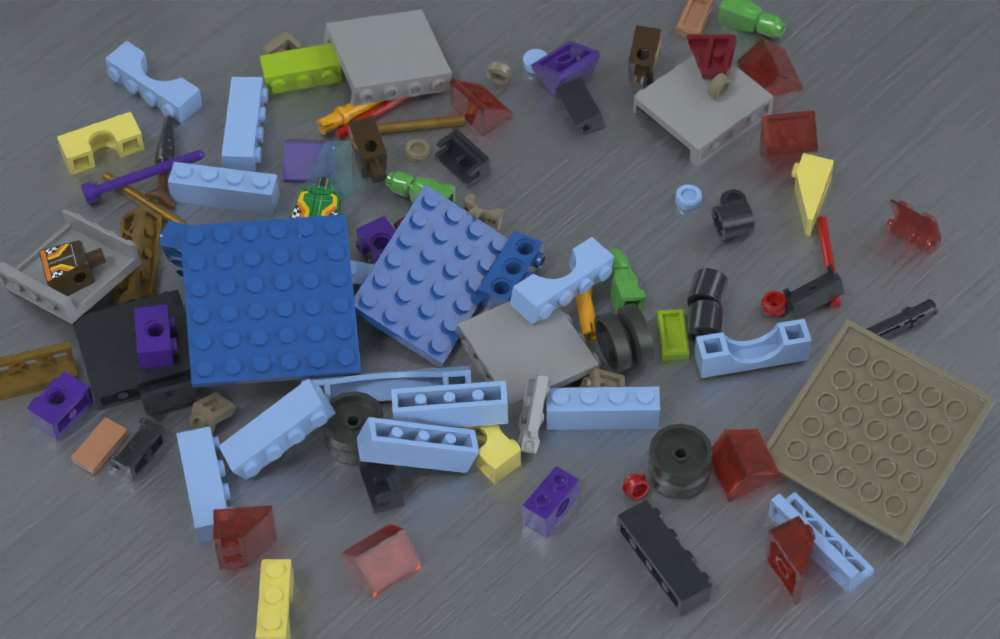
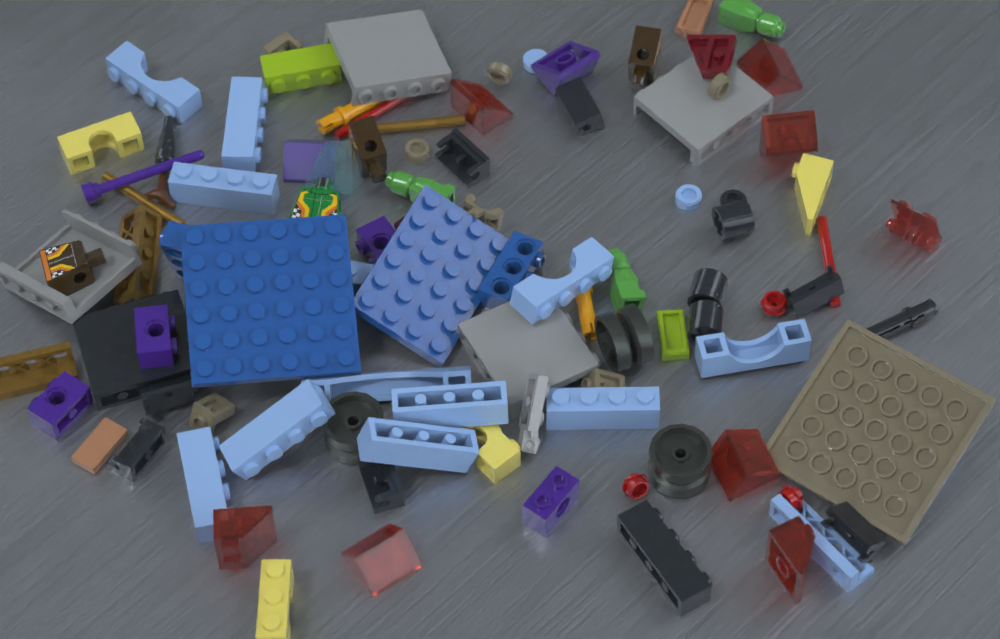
(792, 495): none -> red plate
(855, 530): none -> black hinge

